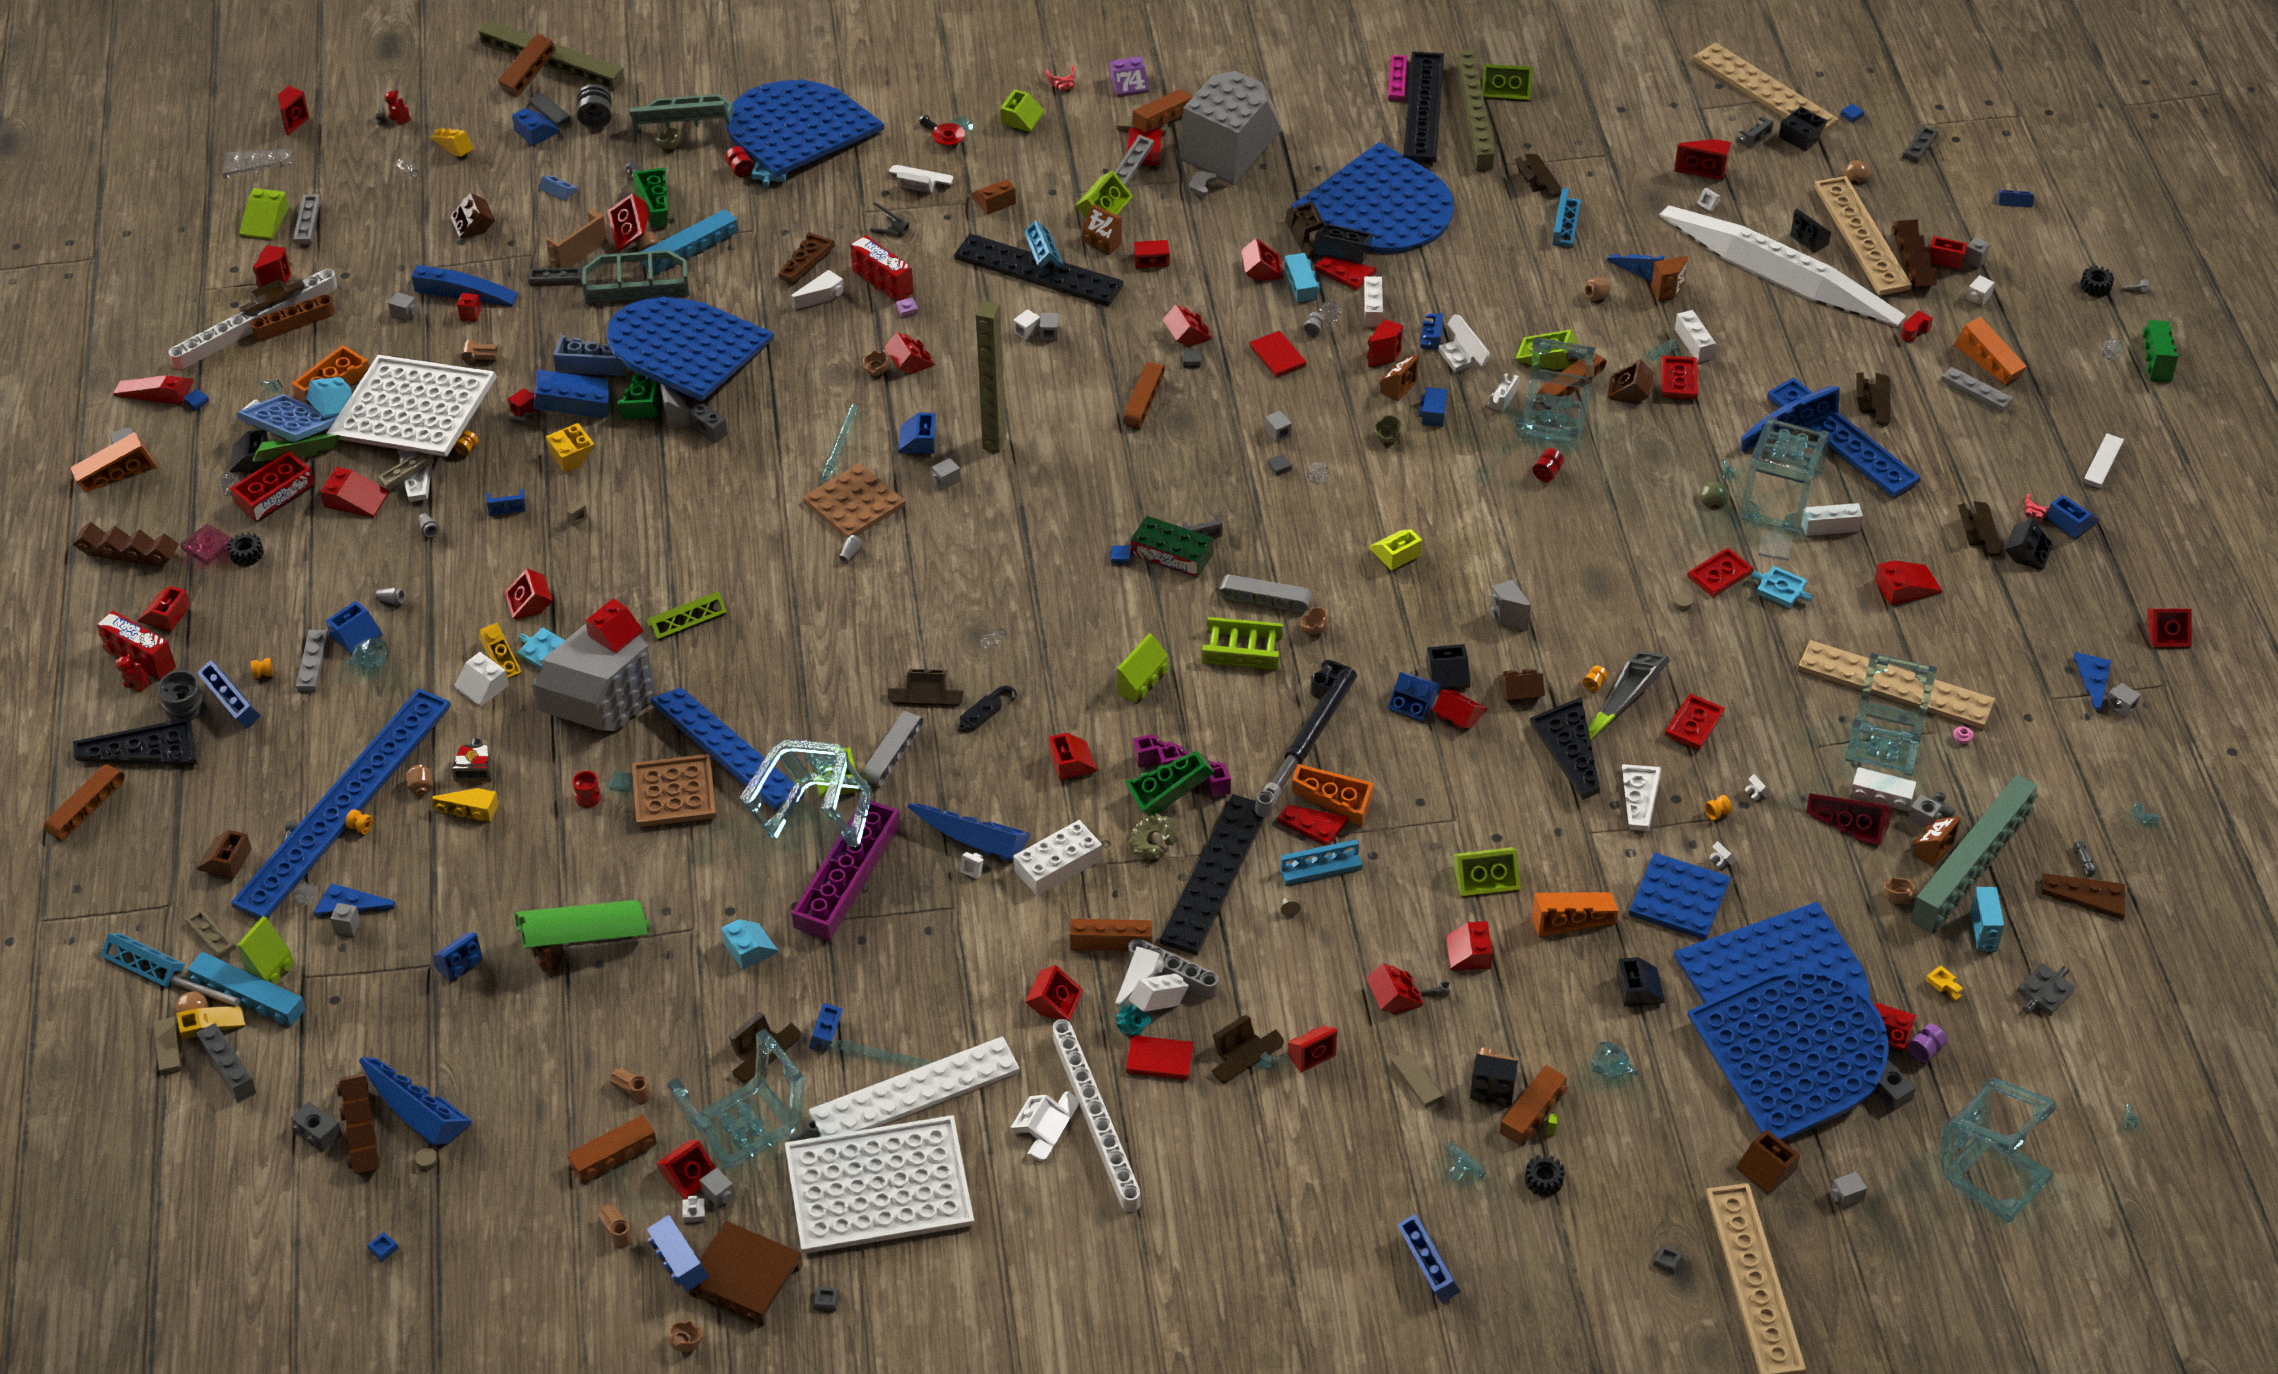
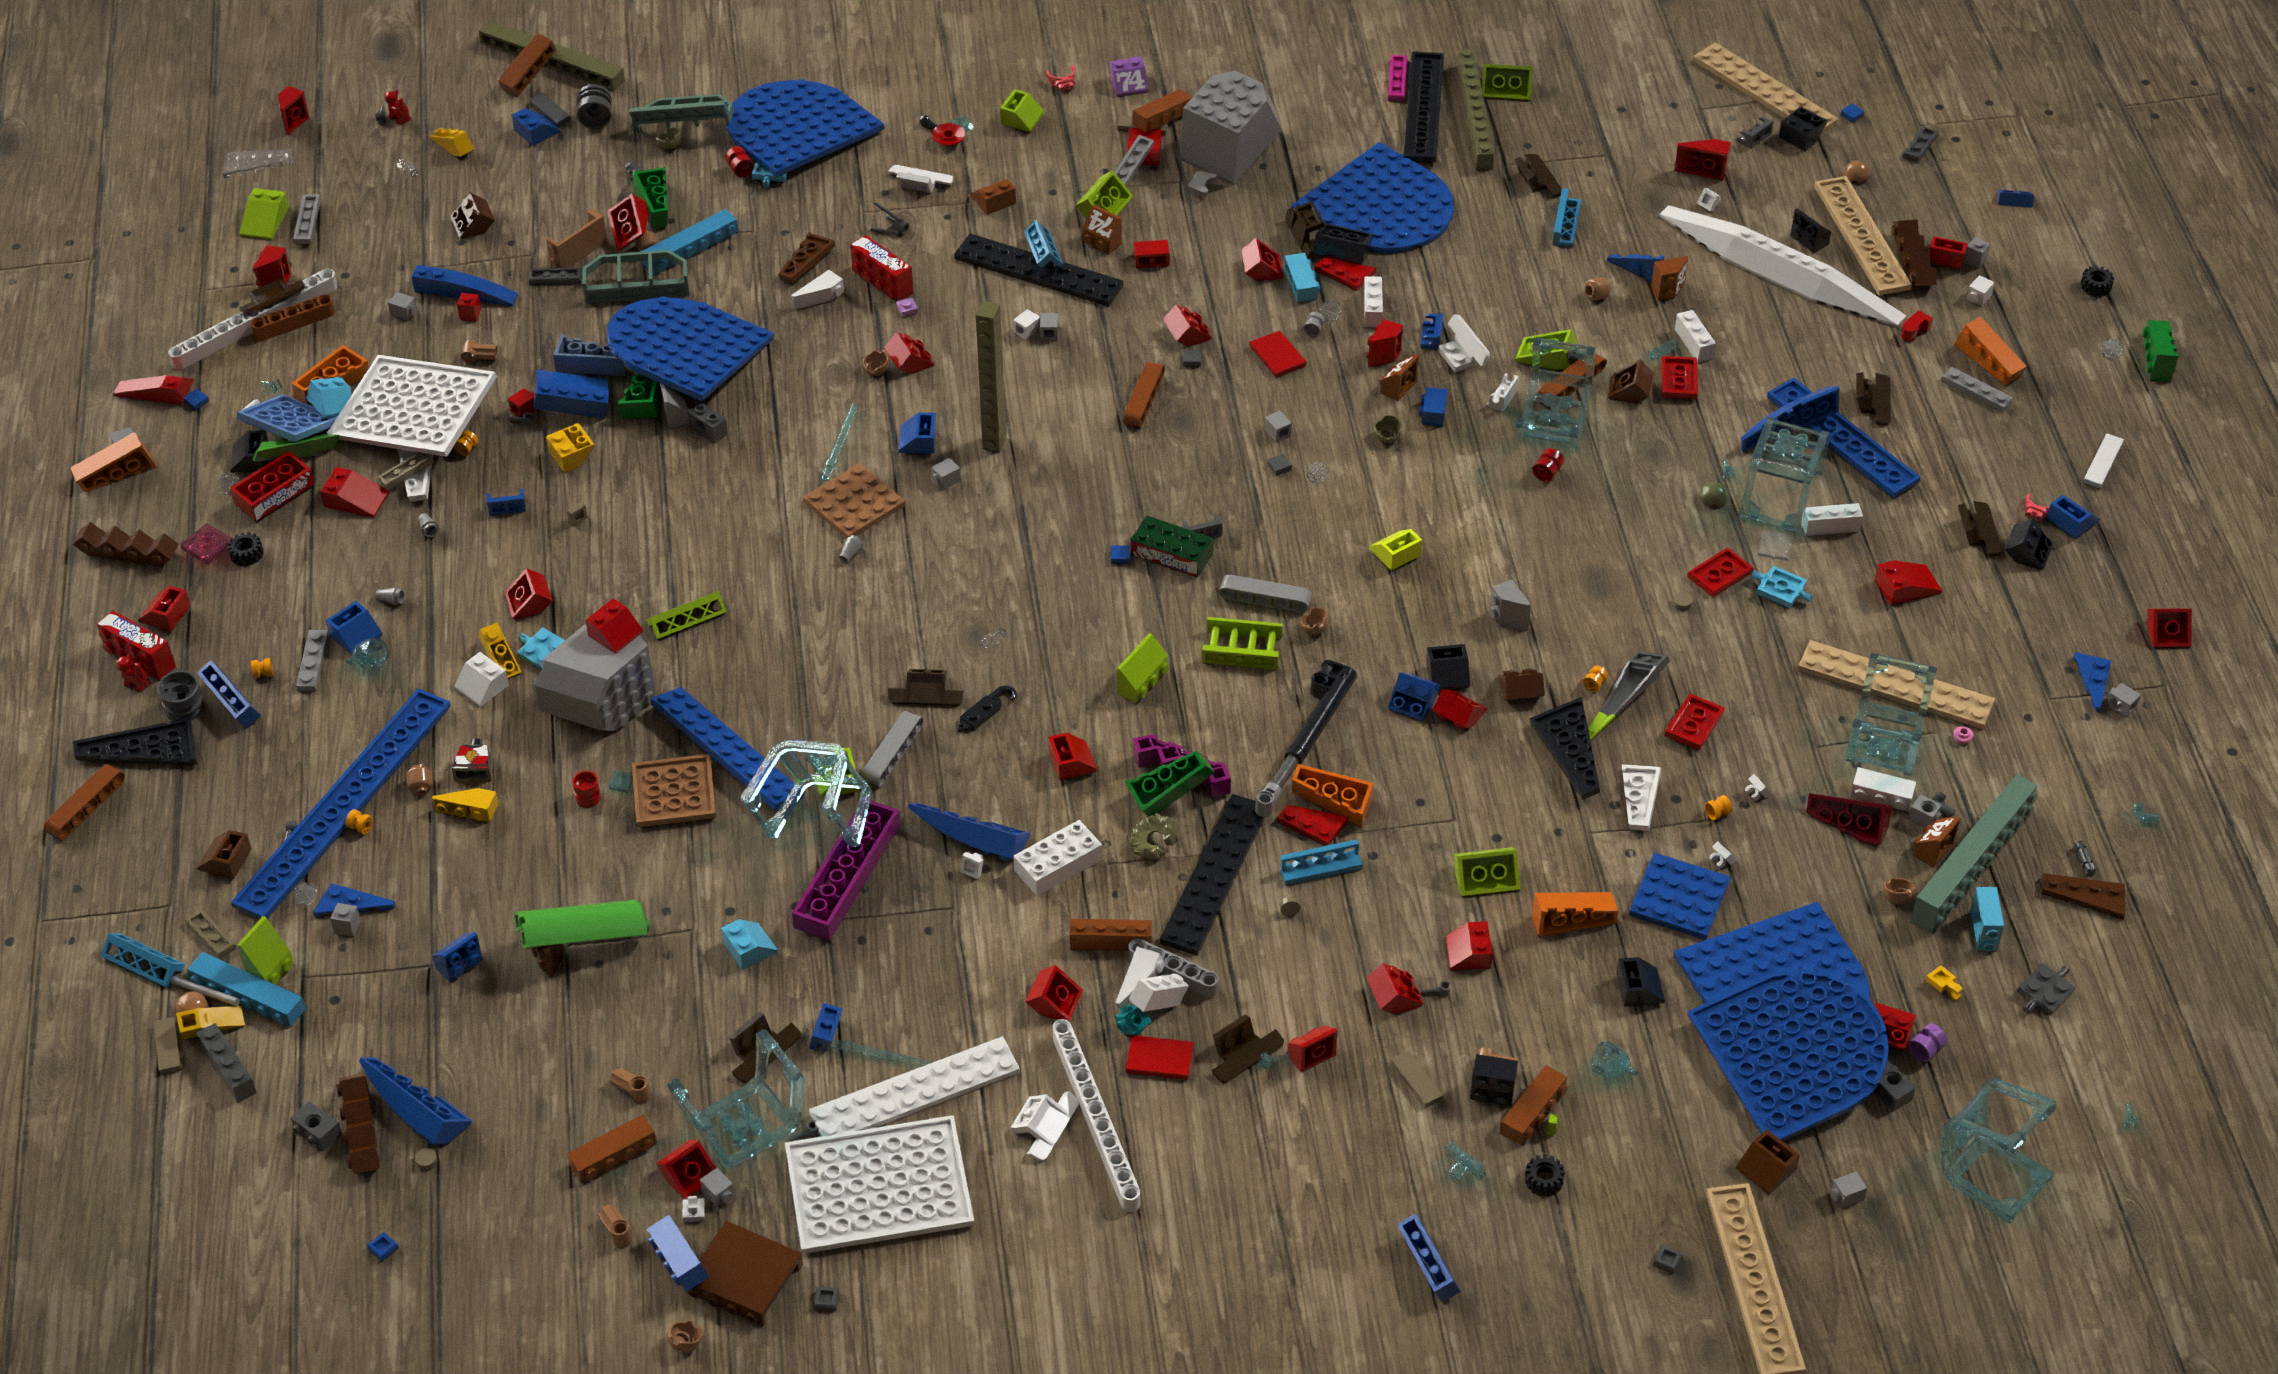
(557, 187): medium blue slope -> none
(2142, 287): light grey hand -> none

